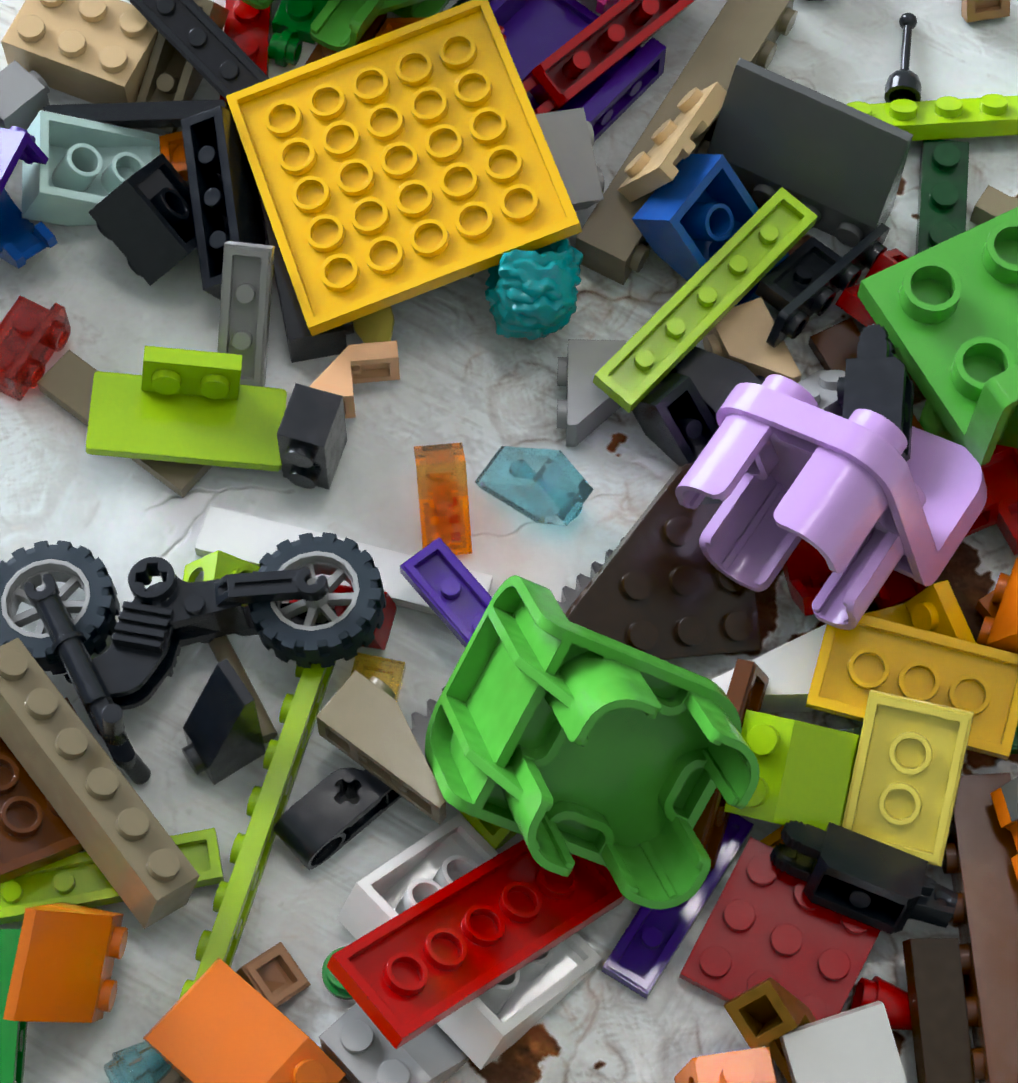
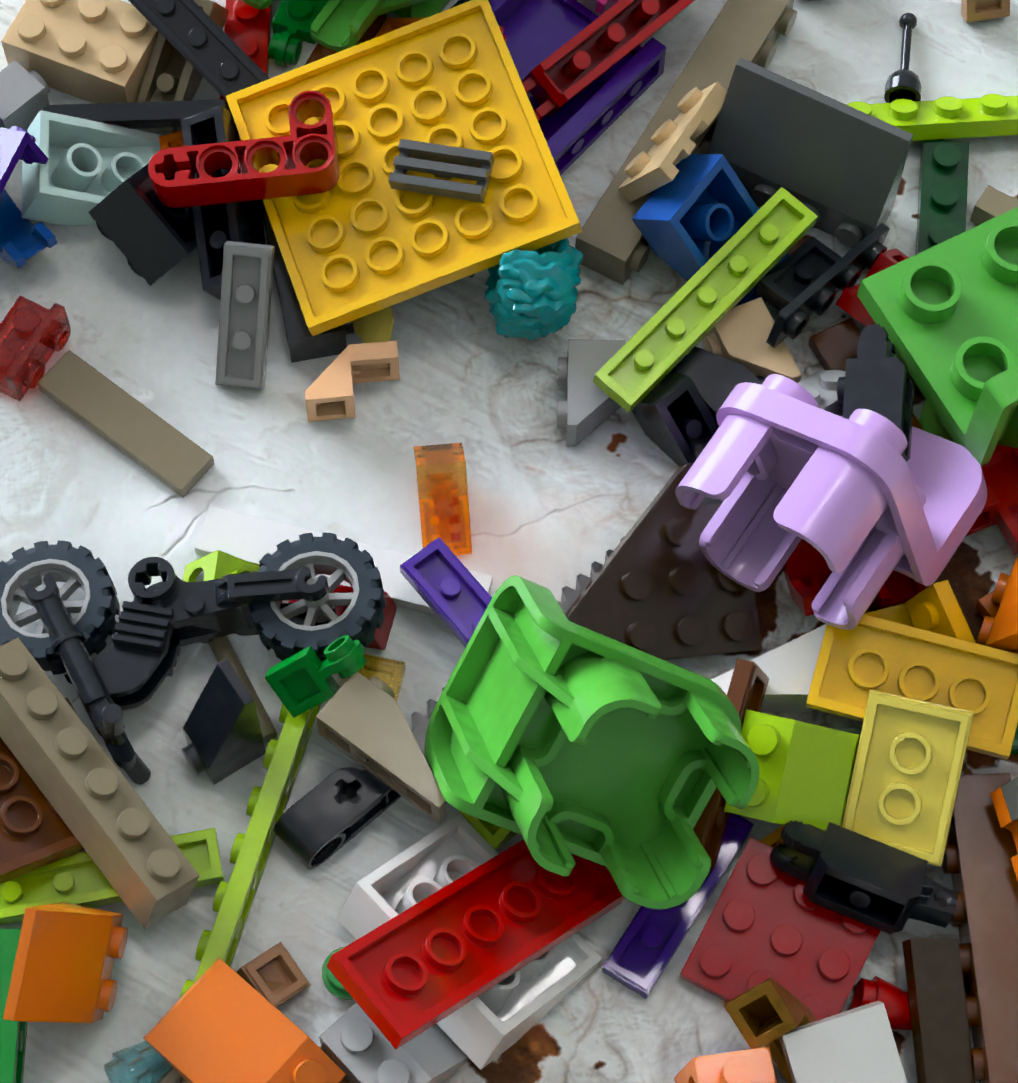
(186, 412): lime bracket -> none
(247, 157): none -> red beam
(307, 681): none -> green plate
(312, 437): black brick -> none
(443, 163): none -> dark grey tile
(536, 484): clear light blue slope -> none
(571, 146): light grey brick -> none

